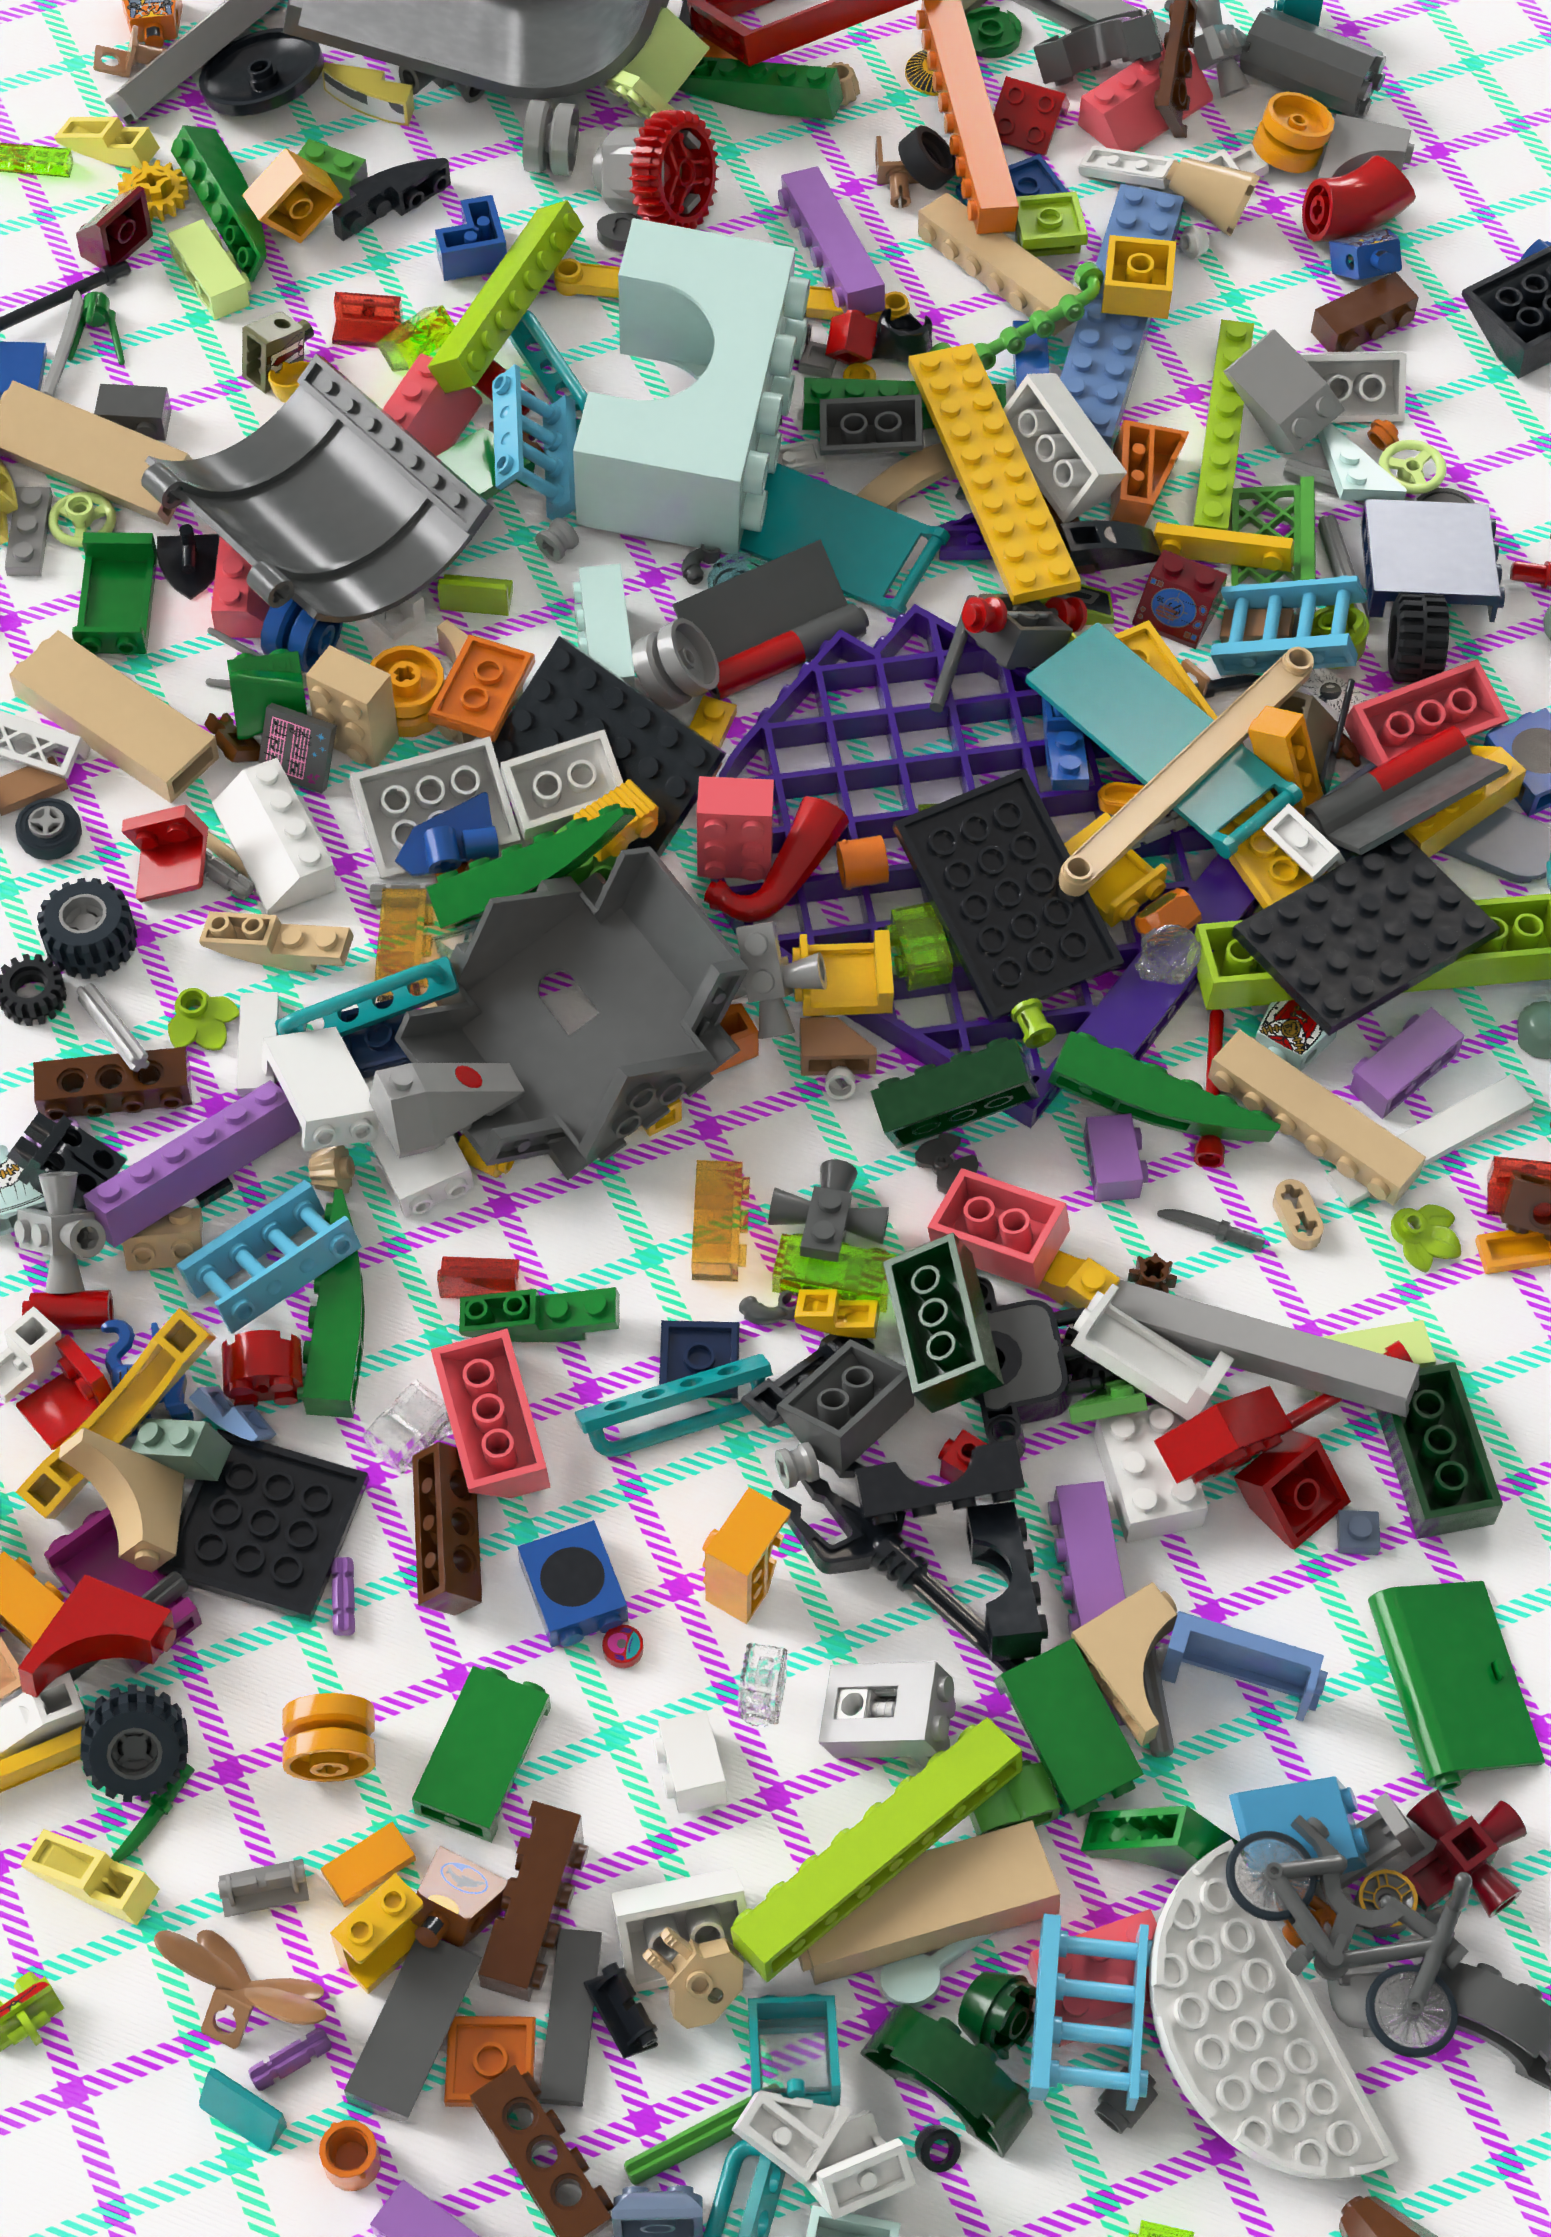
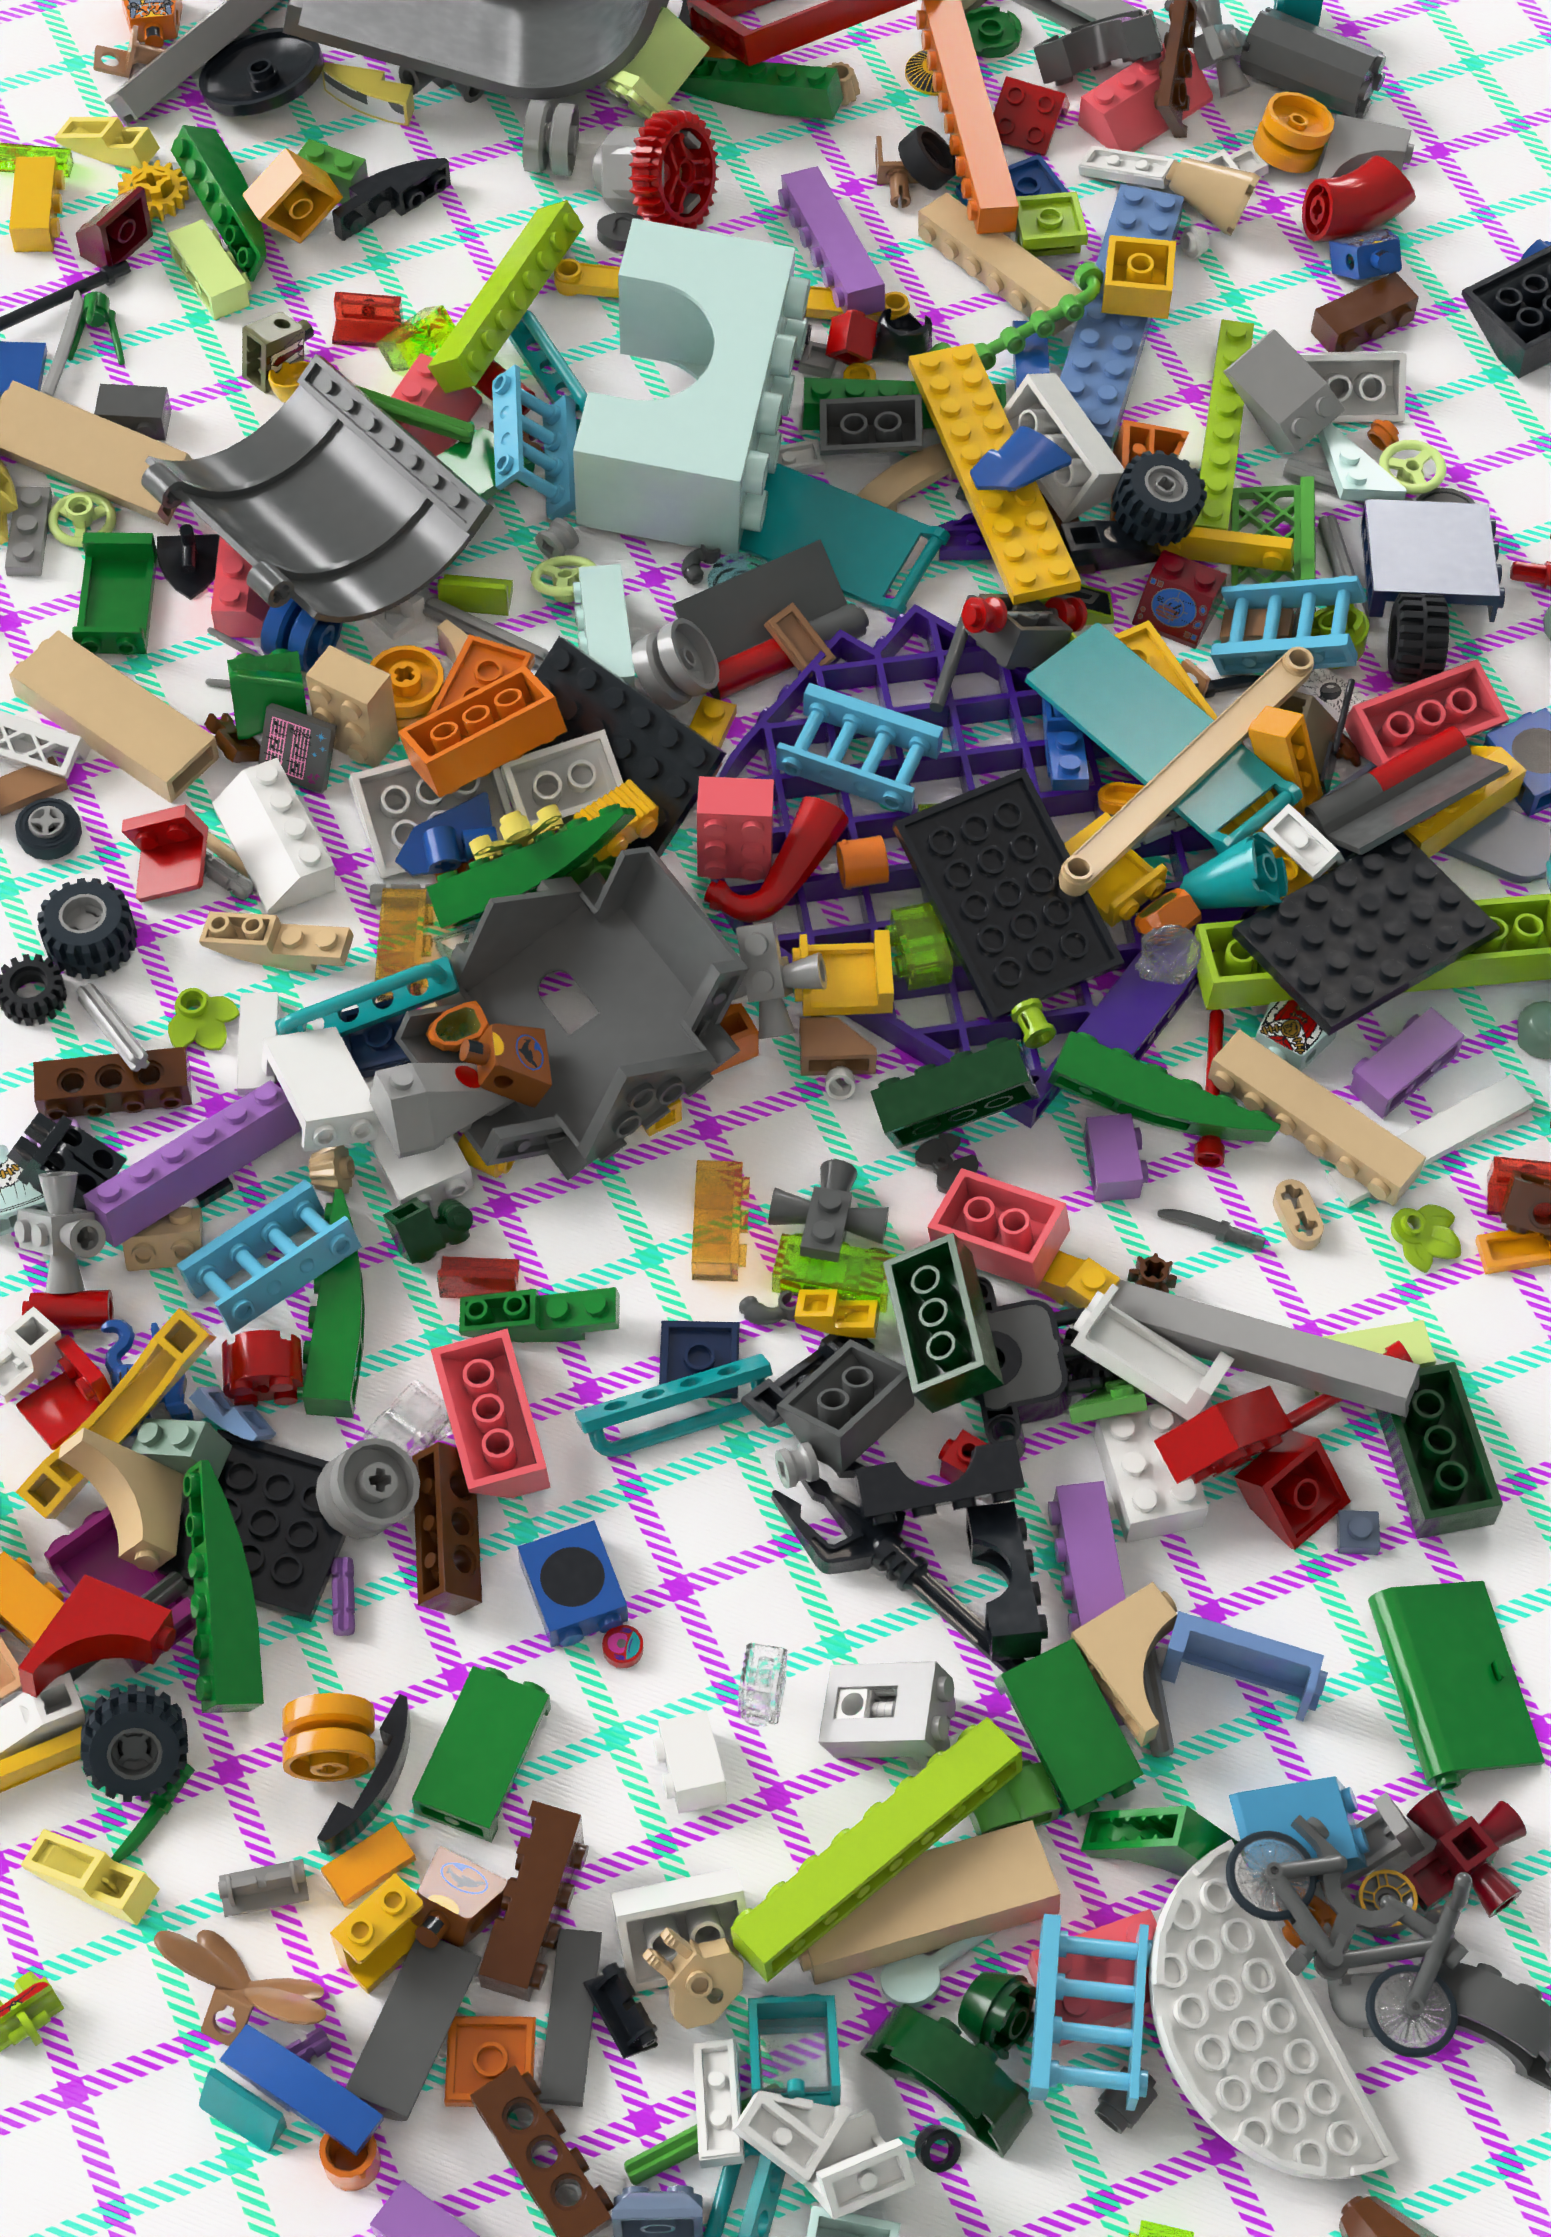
(36, 204): none -> yellow brick
(221, 1601): none -> green slope
(302, 2089): none -> blue slope
(348, 1822): none -> black slope
(368, 1488): none -> light grey wheel
(421, 1235): none -> dark green brick
(423, 417): none -> bright green axle
(456, 1025): none -> rock
(473, 246): blue brick -> none
(475, 626): none -> light grey axle
(482, 731): none -> orange brick
(511, 1062): none -> dark orange torso
(517, 830): none -> light yellow plant
(562, 578): none -> yellowish green piece
(718, 2102): none -> white tile
(740, 1557): light orange wedge -> none
(797, 638): none -> medium nougat tile
(869, 720): none -> medium azure fence
(1019, 462): none -> blue panel
(1158, 498): none -> black wheel
(1239, 876): none -> teal cone

